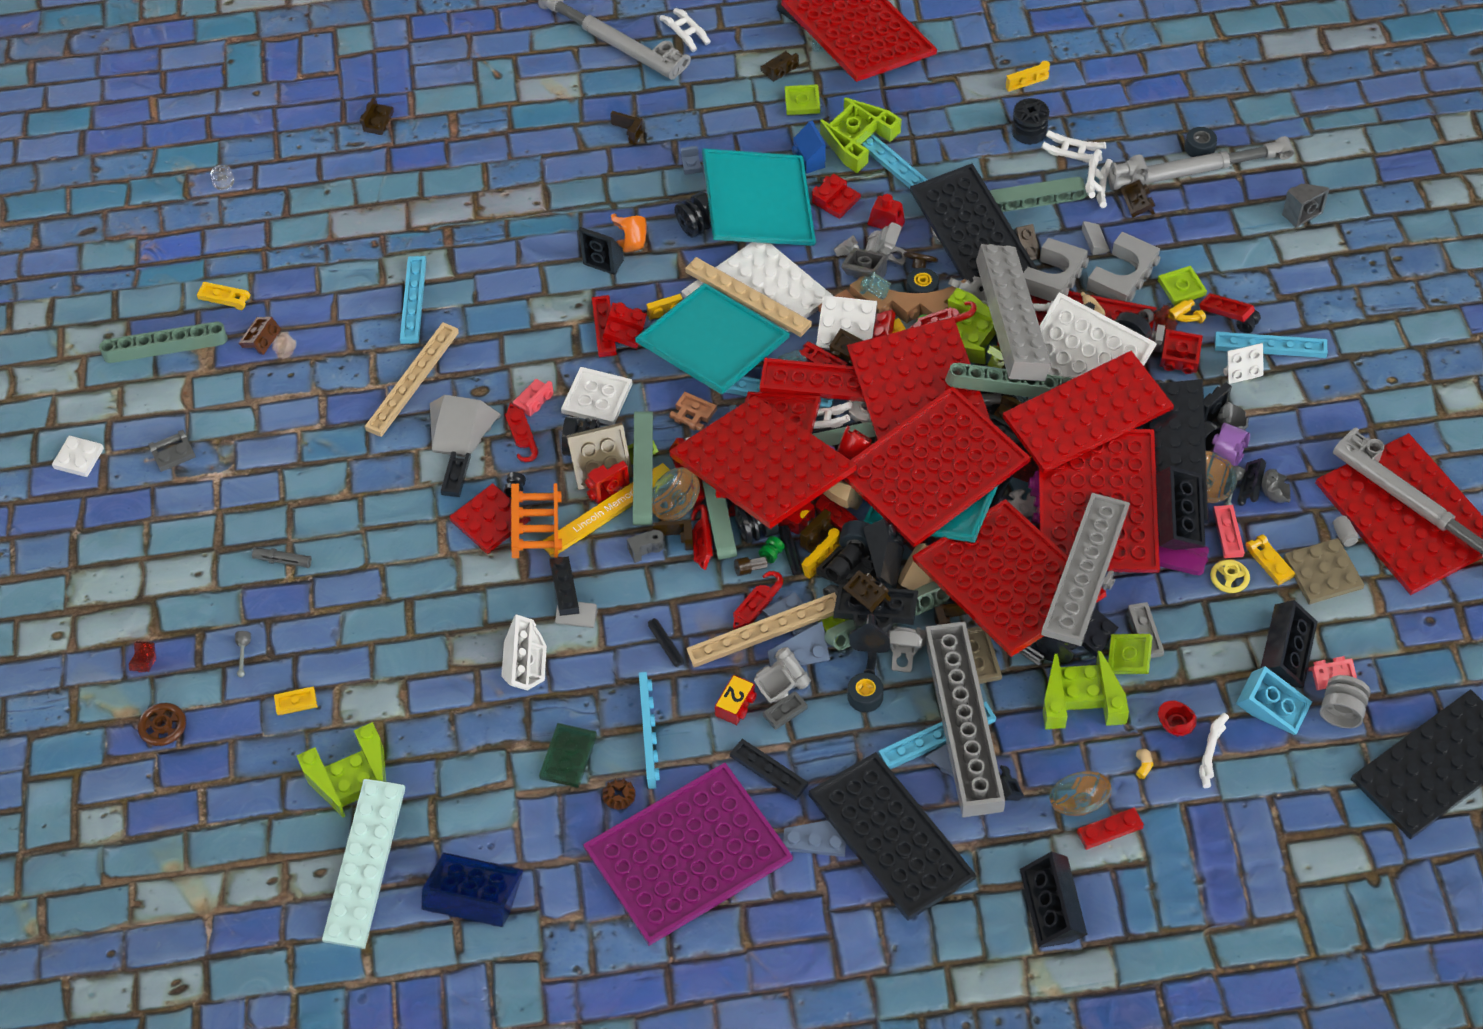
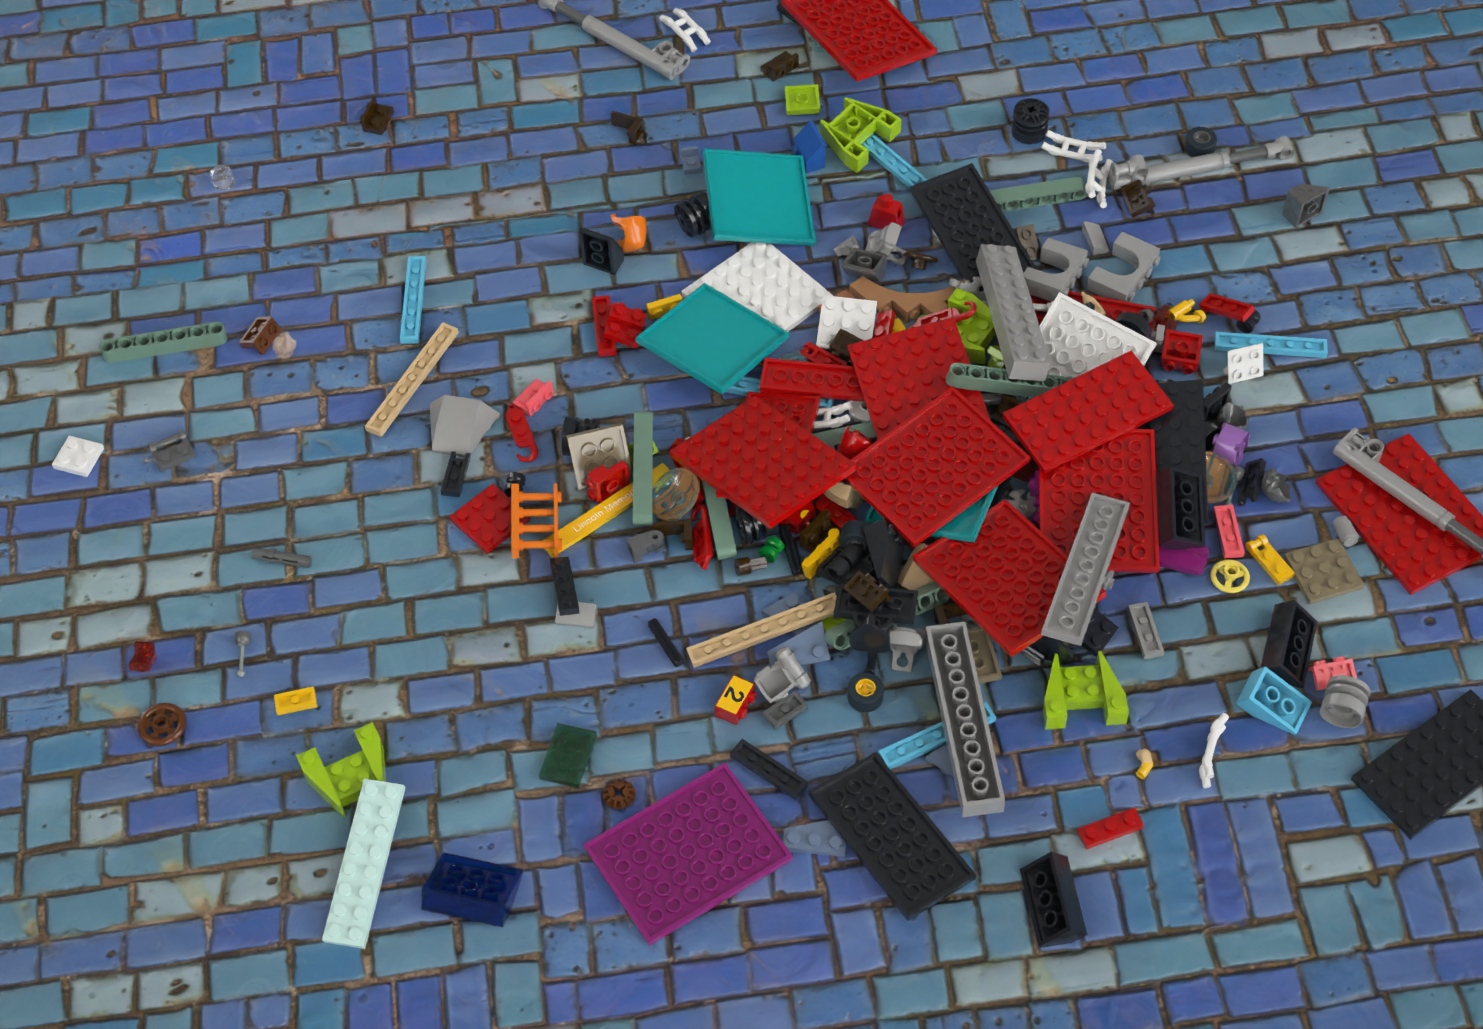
(223, 295): yellow plate -> none
(523, 654): white wedge -> none
(596, 396): white plate -> none
(648, 720): medium azure plate -> none
(695, 407): nougat plate -> none
(748, 297): tan plate -> none
(756, 601): red plate -> none
(835, 196): red plate -> none
(875, 285): clear light blue bracket -> none
(922, 281): black wheel -> none
(1010, 785): black plate -> none
(1028, 76): yellow plate -> none
(1080, 793): clear light blue dish -> none
(1130, 653): lime plate -> none
(1177, 718): red piece -> none
(1182, 285): lime plate -> none

